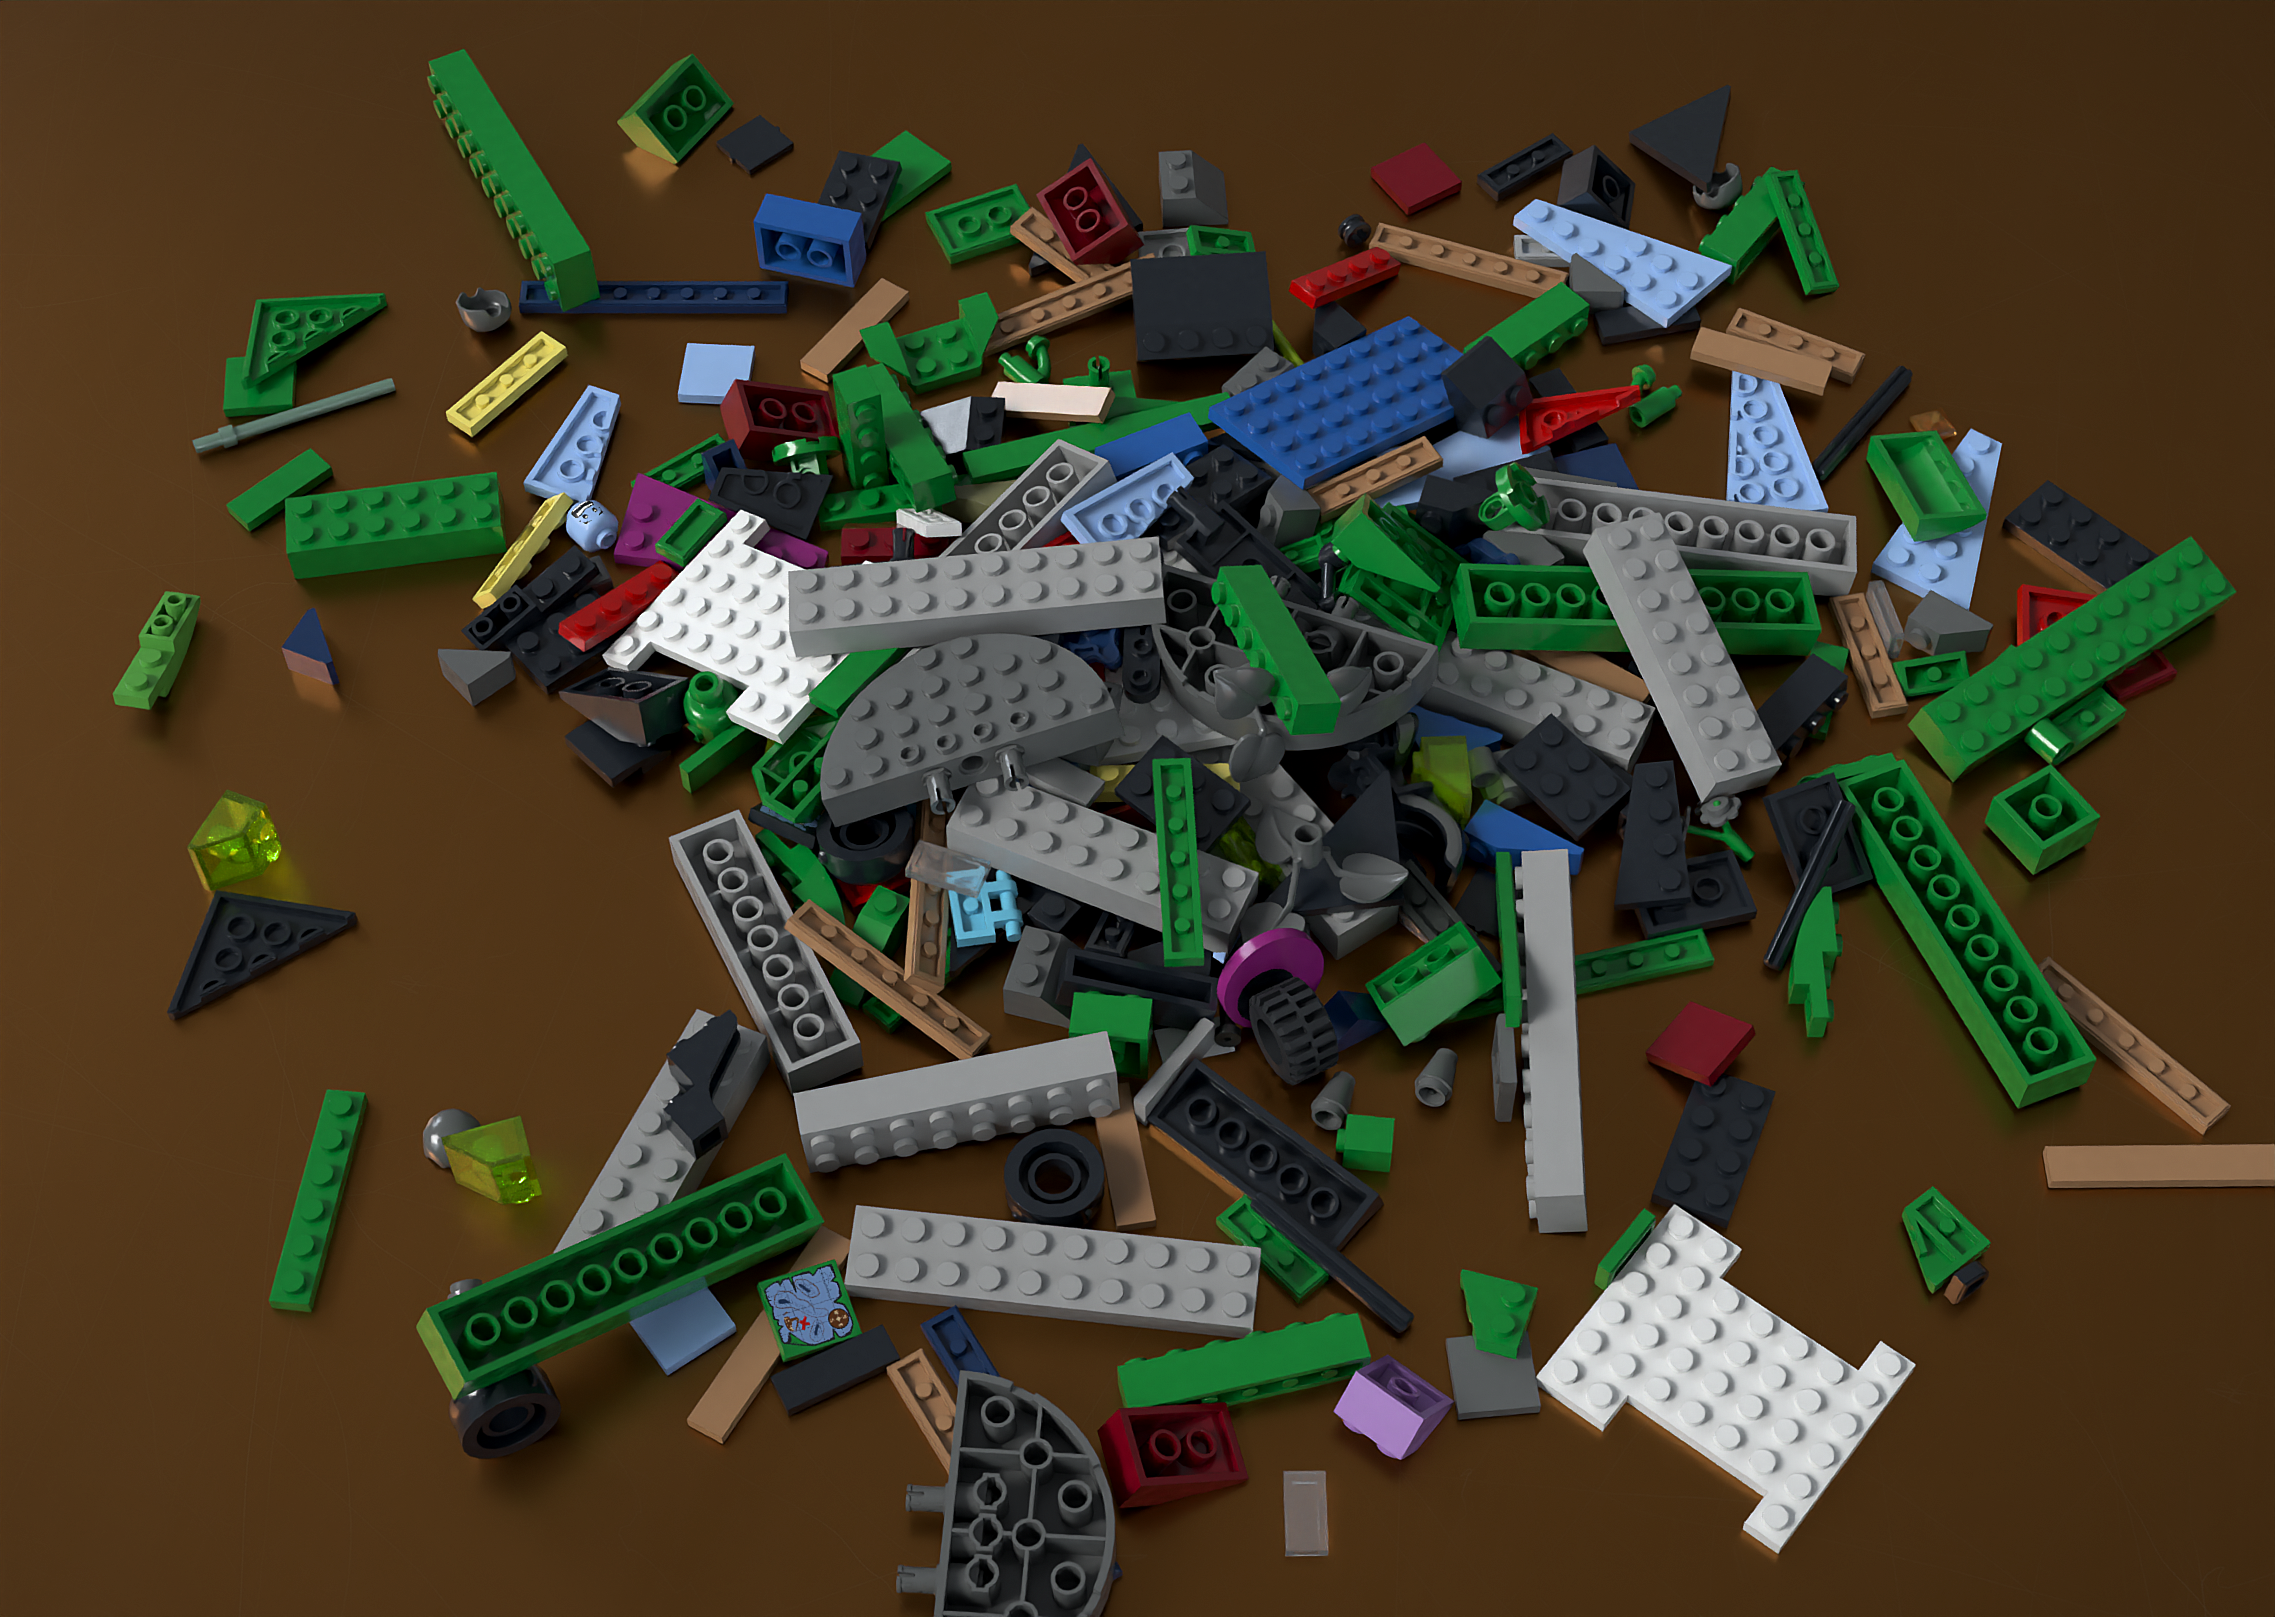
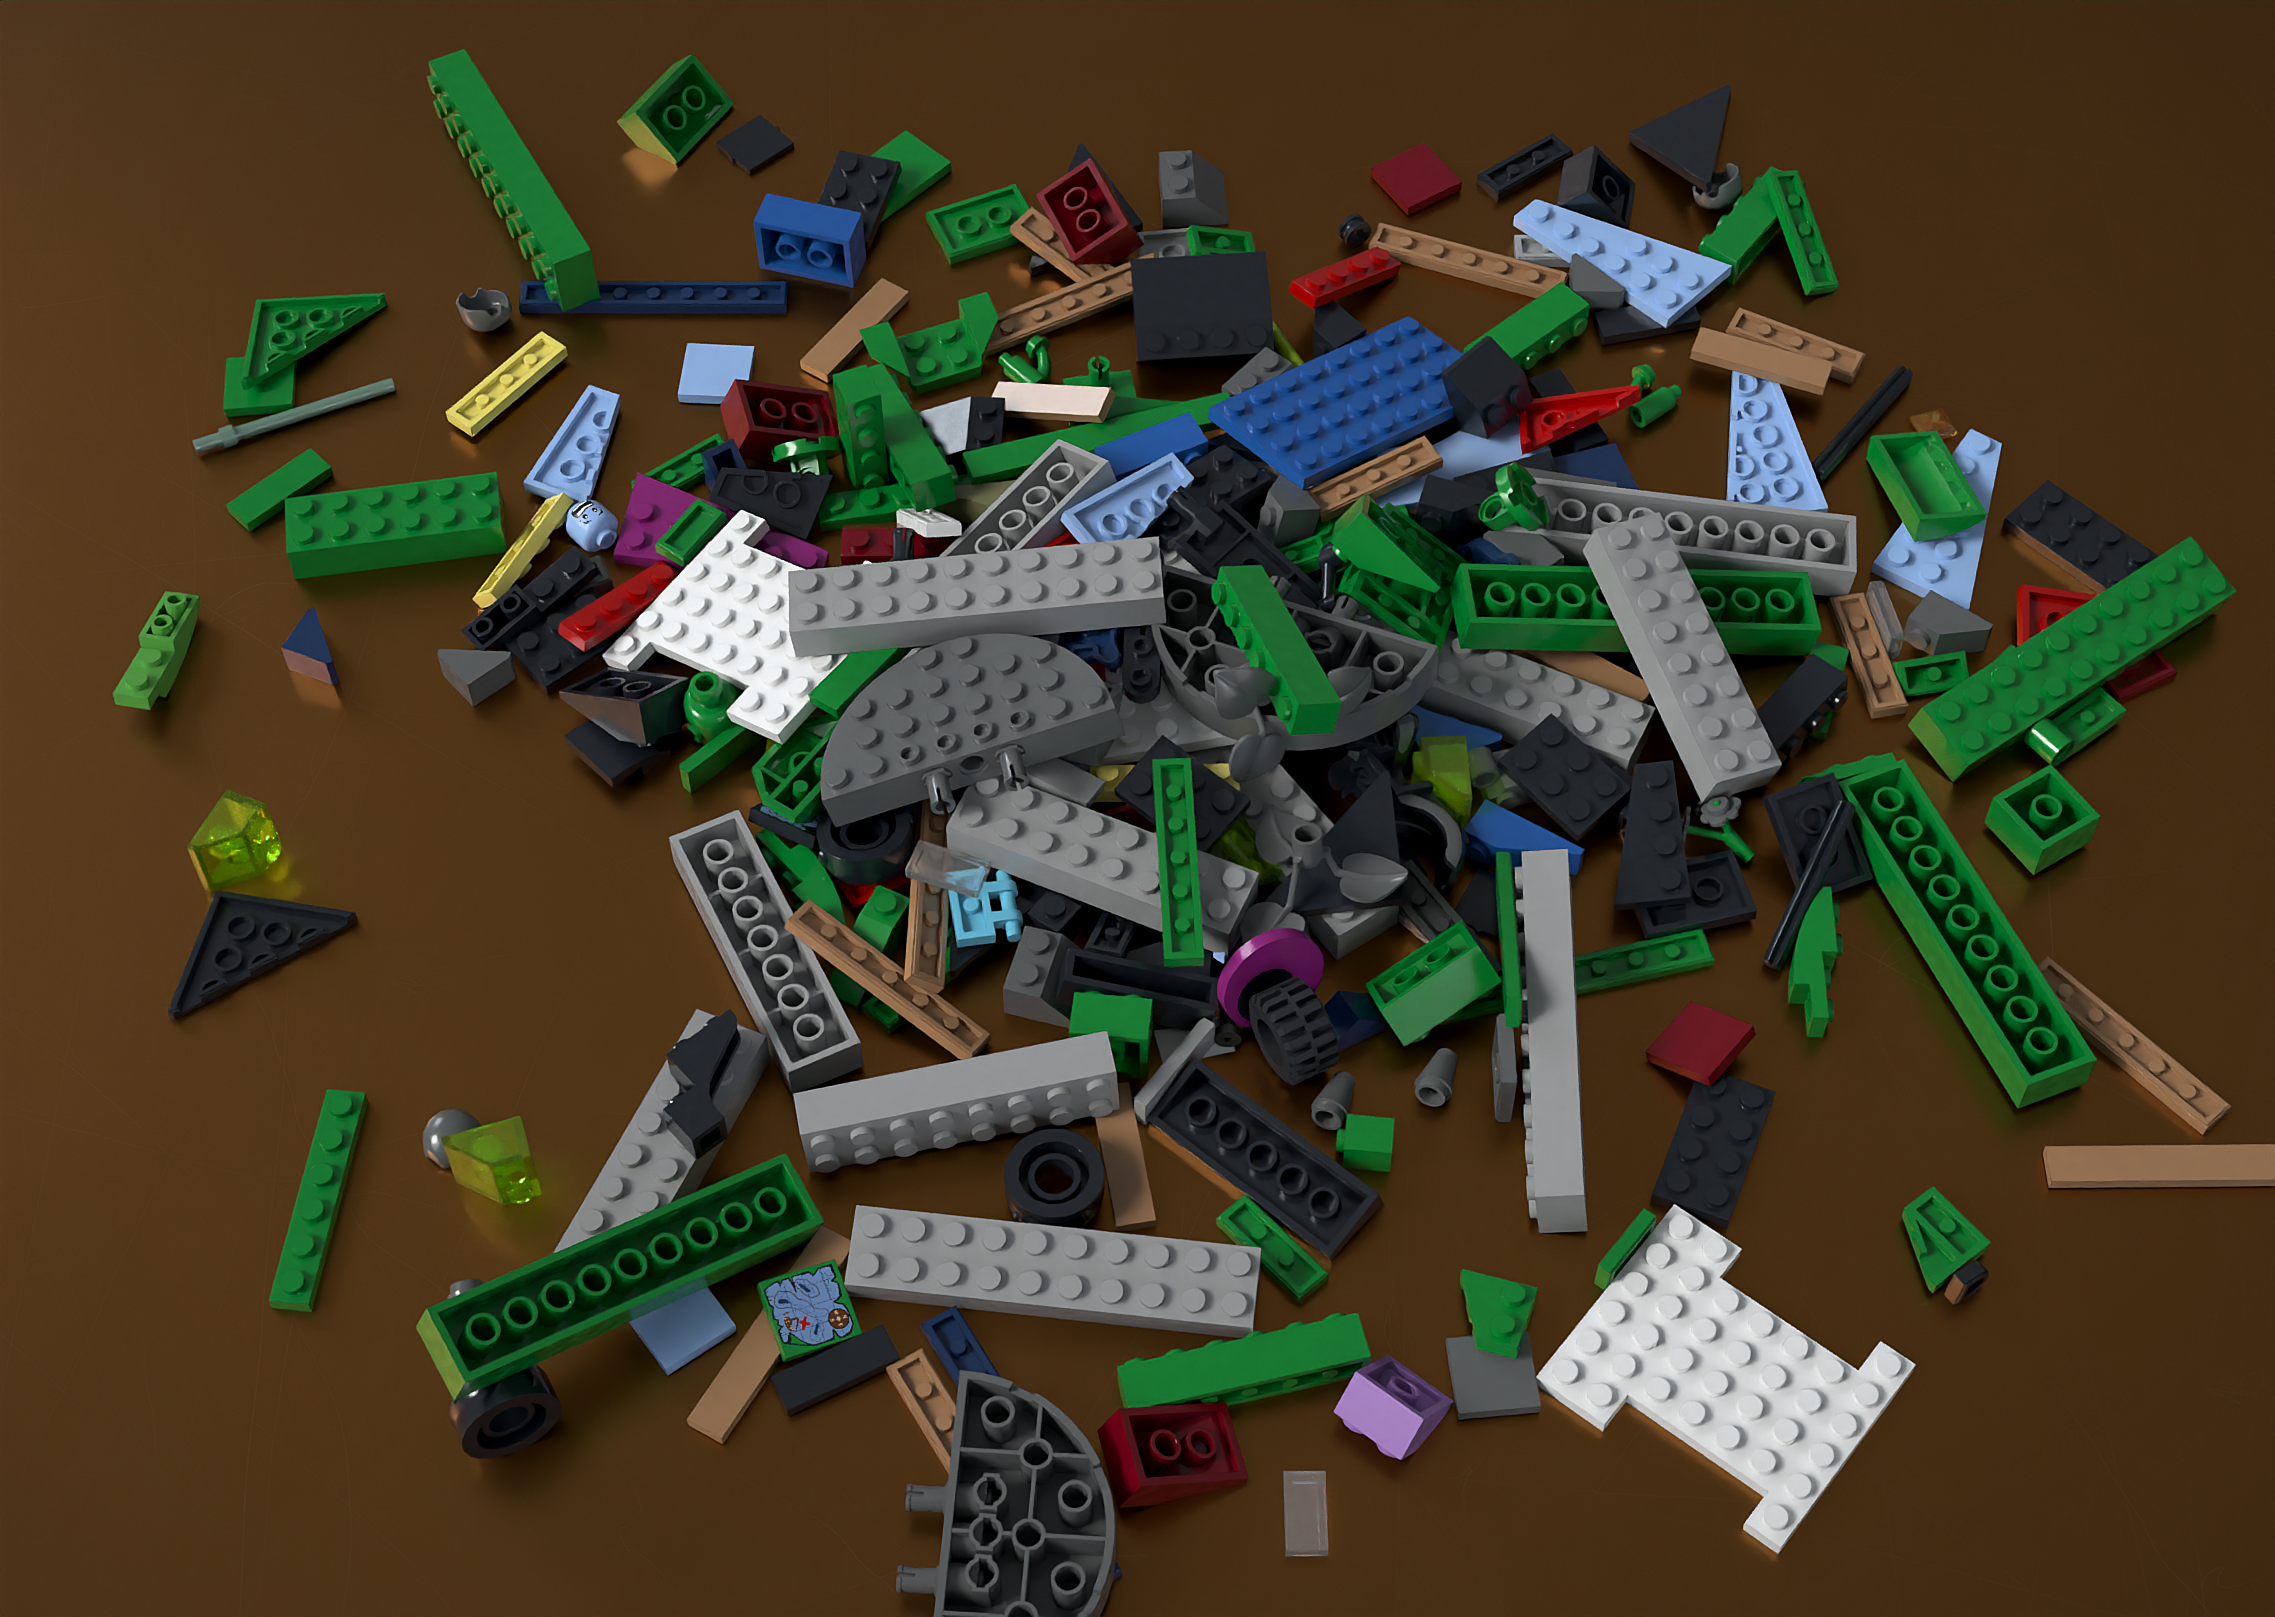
(1332, 1261): black axle -> none

